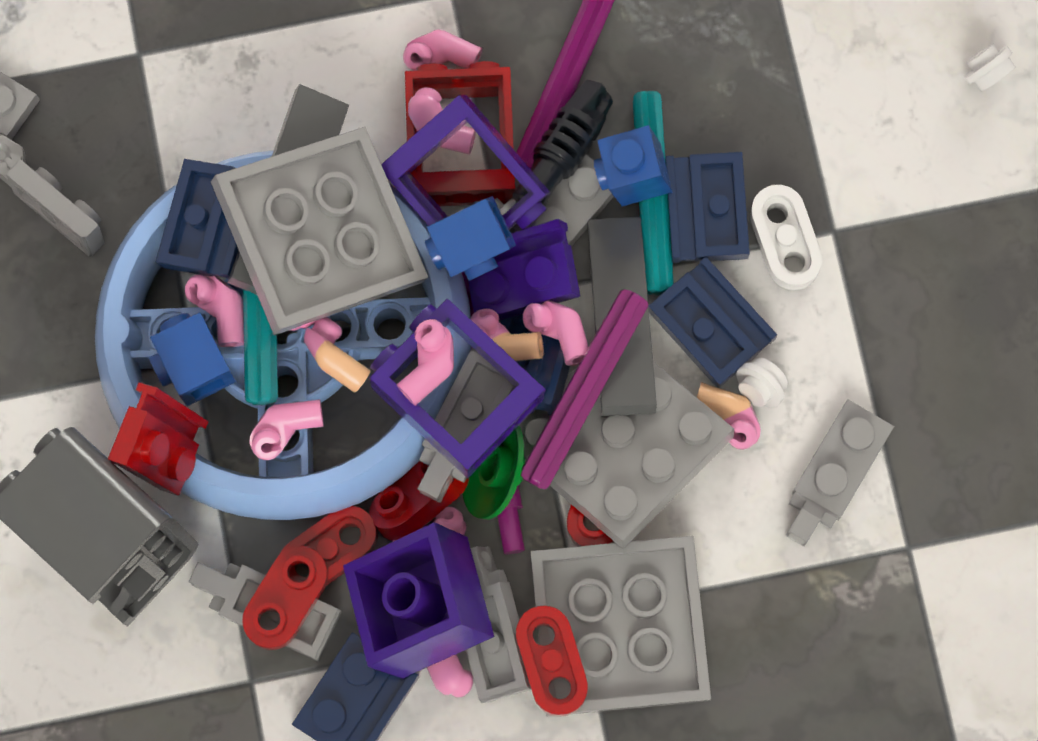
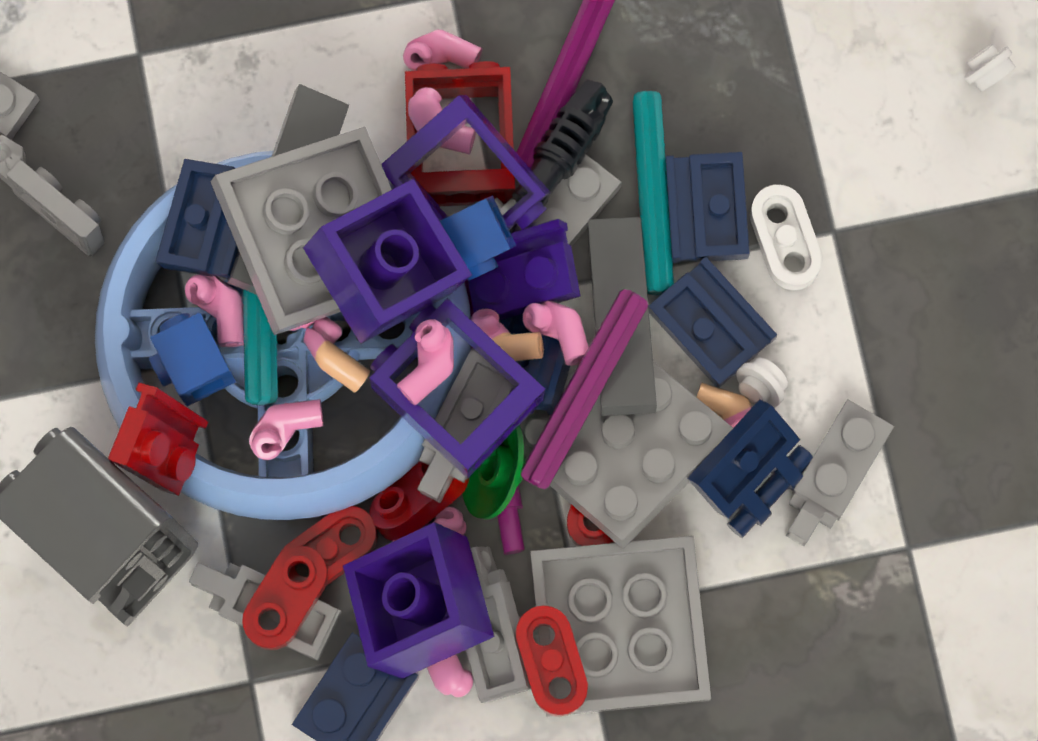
(386, 260): none -> dark purple brick
(632, 166): blue brick -> none
(744, 460): none -> dark blue plate

